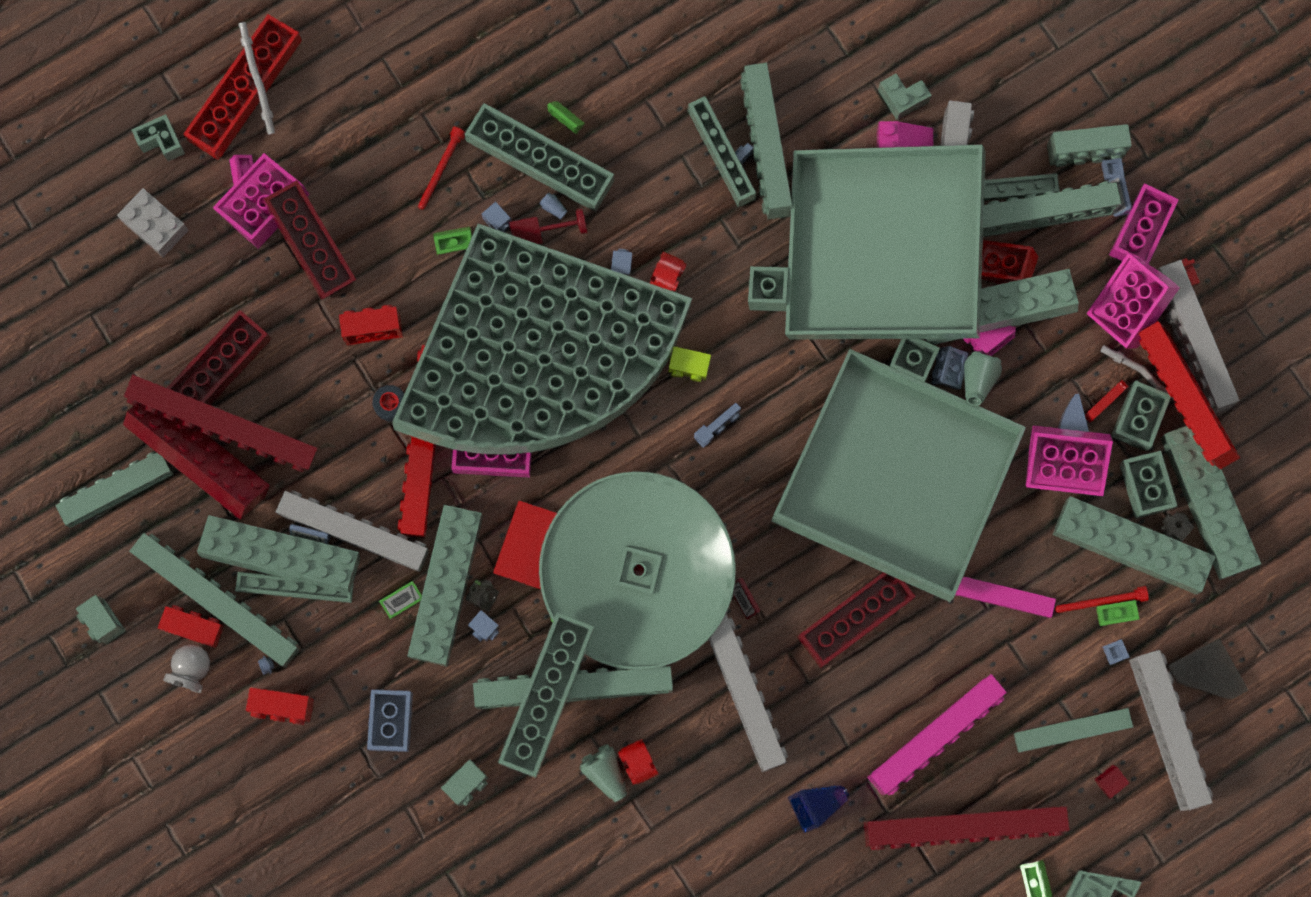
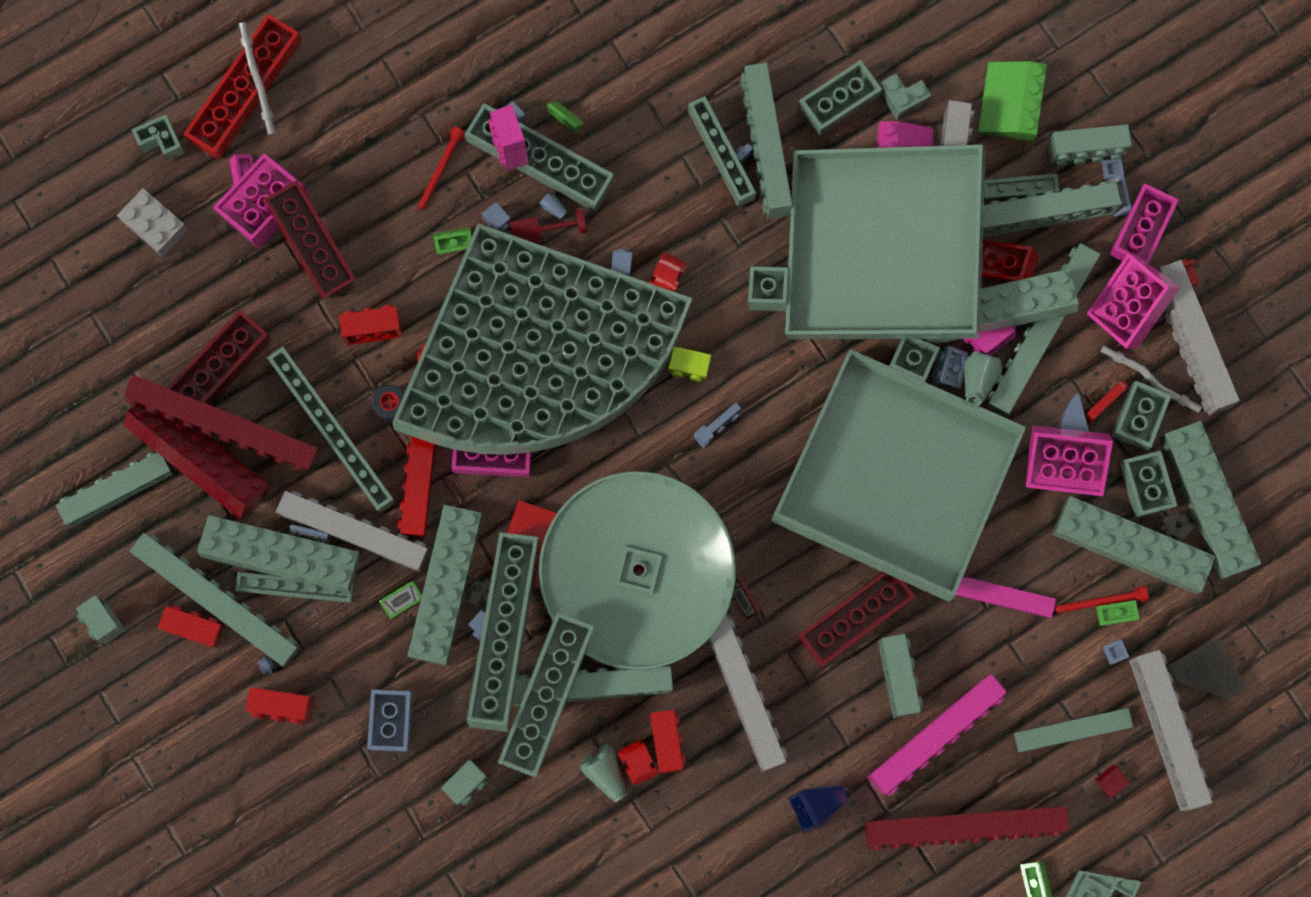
(188, 666): light grey tile -> none
(331, 430): none -> sand green brick
(503, 632): none -> sand green brick
(508, 138): none -> dark pink brick
(518, 112): none -> sand blue plate
(667, 741): none -> red brick
(839, 98): none -> sand green brick
(899, 676): none -> sand green brick
(1012, 99): none -> bright green slope
(1037, 340): none -> sand green brick
(1188, 396): red brick -> none

